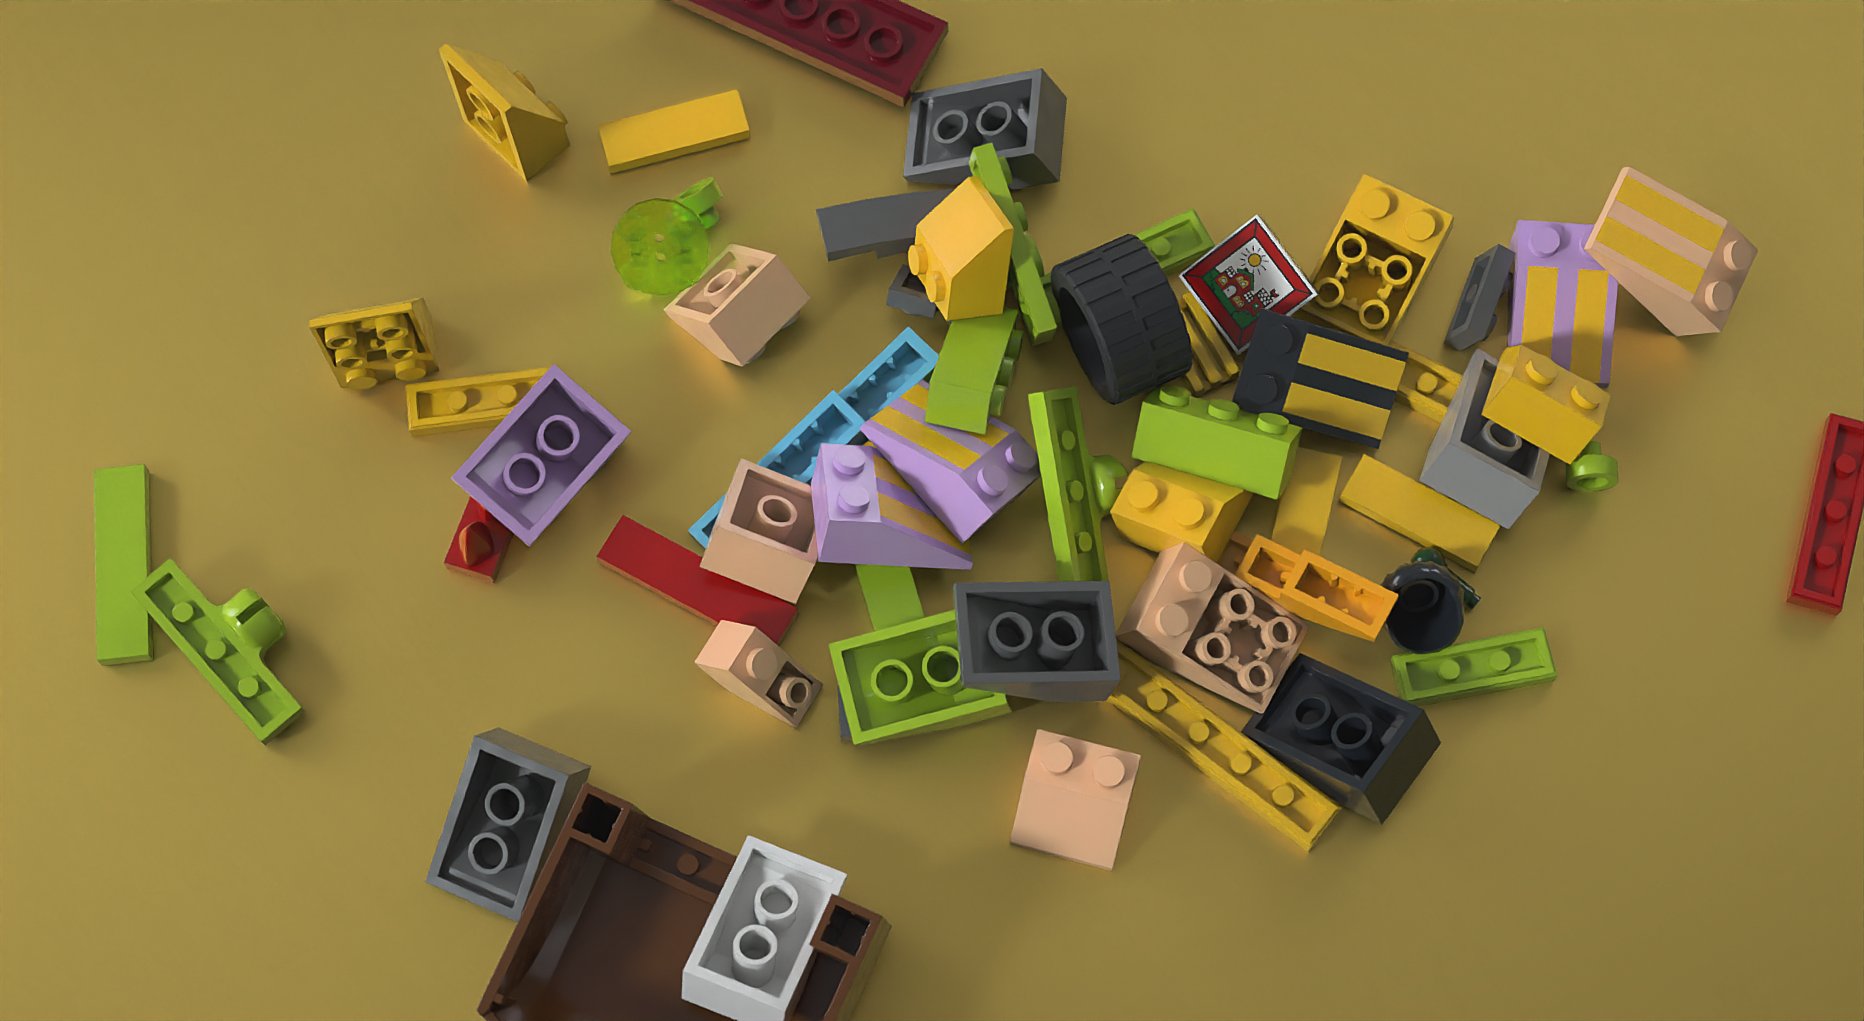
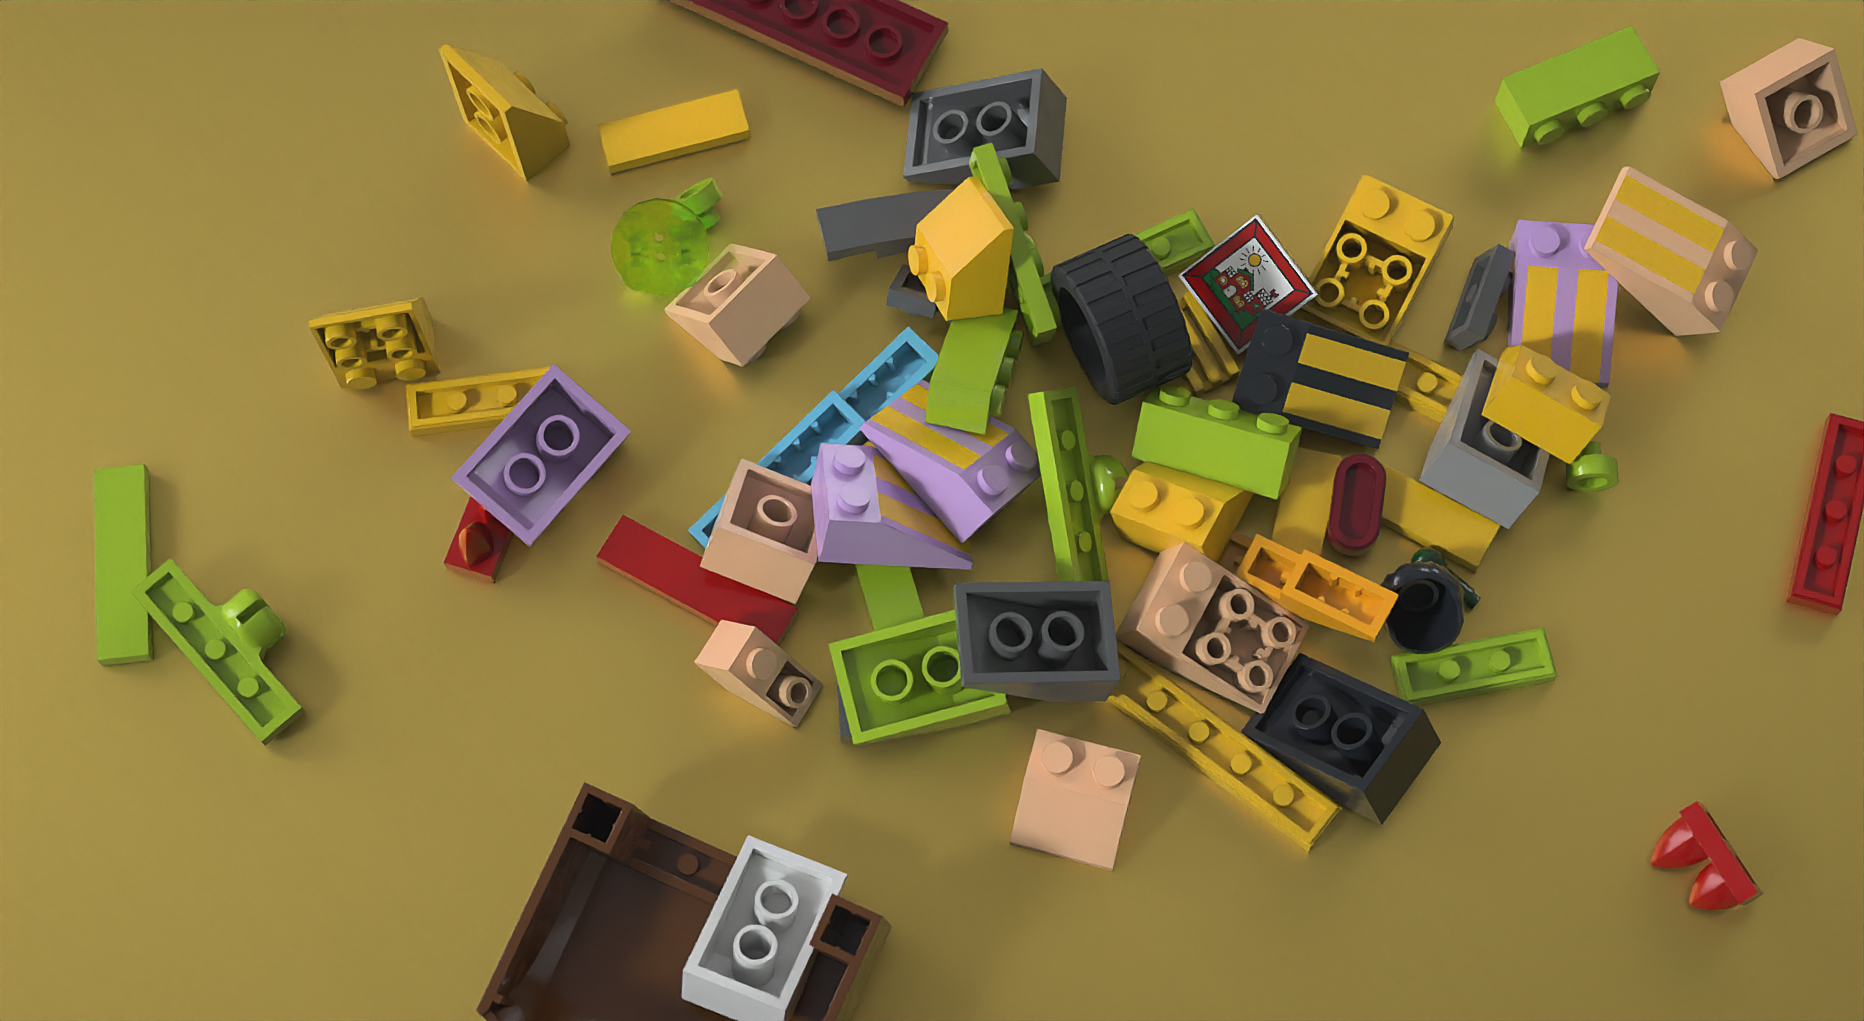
(504, 820): dark grey slope -> none
(1356, 504): none -> dark red tile
(1577, 87): none -> lime brick
(1695, 839): none -> red tile
(1790, 106): none -> light nougat slope

